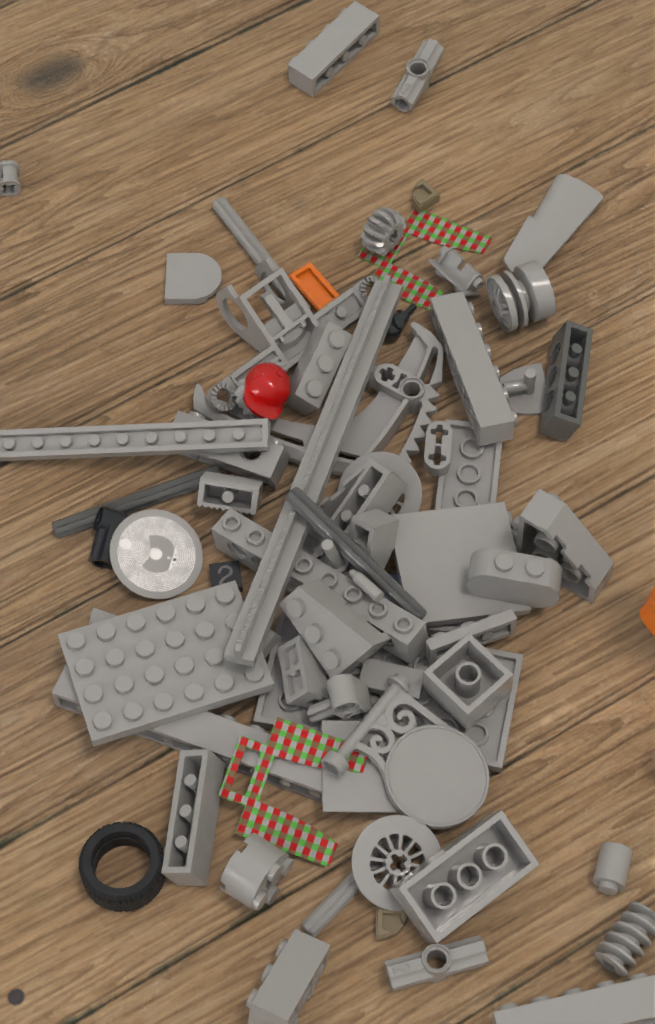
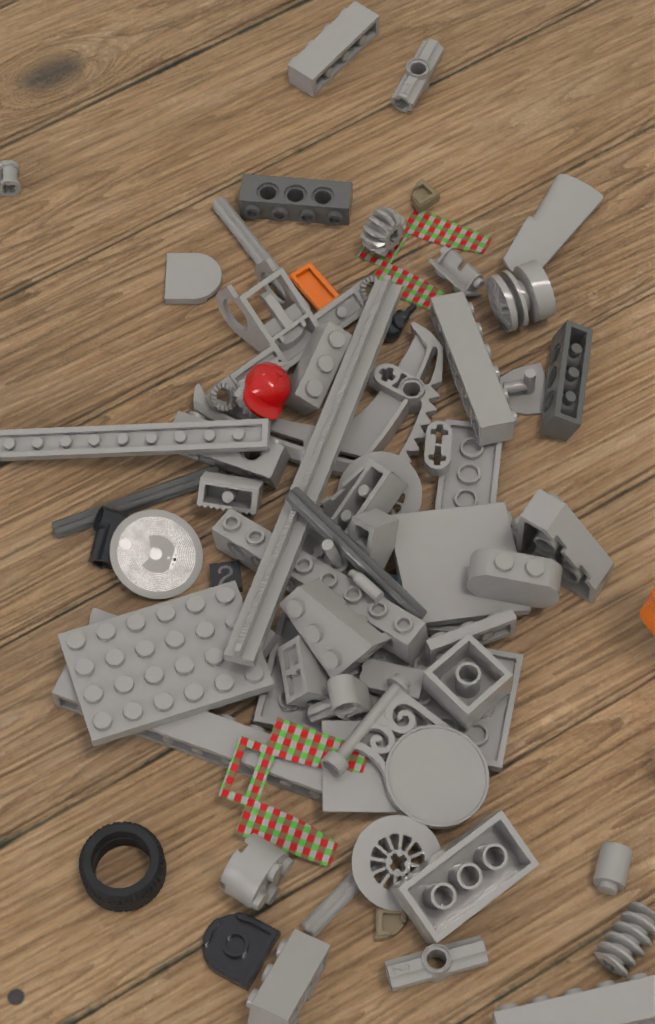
(193, 818): light grey brick -> none
(238, 947): none -> black tile
(296, 199): none -> dark grey brick

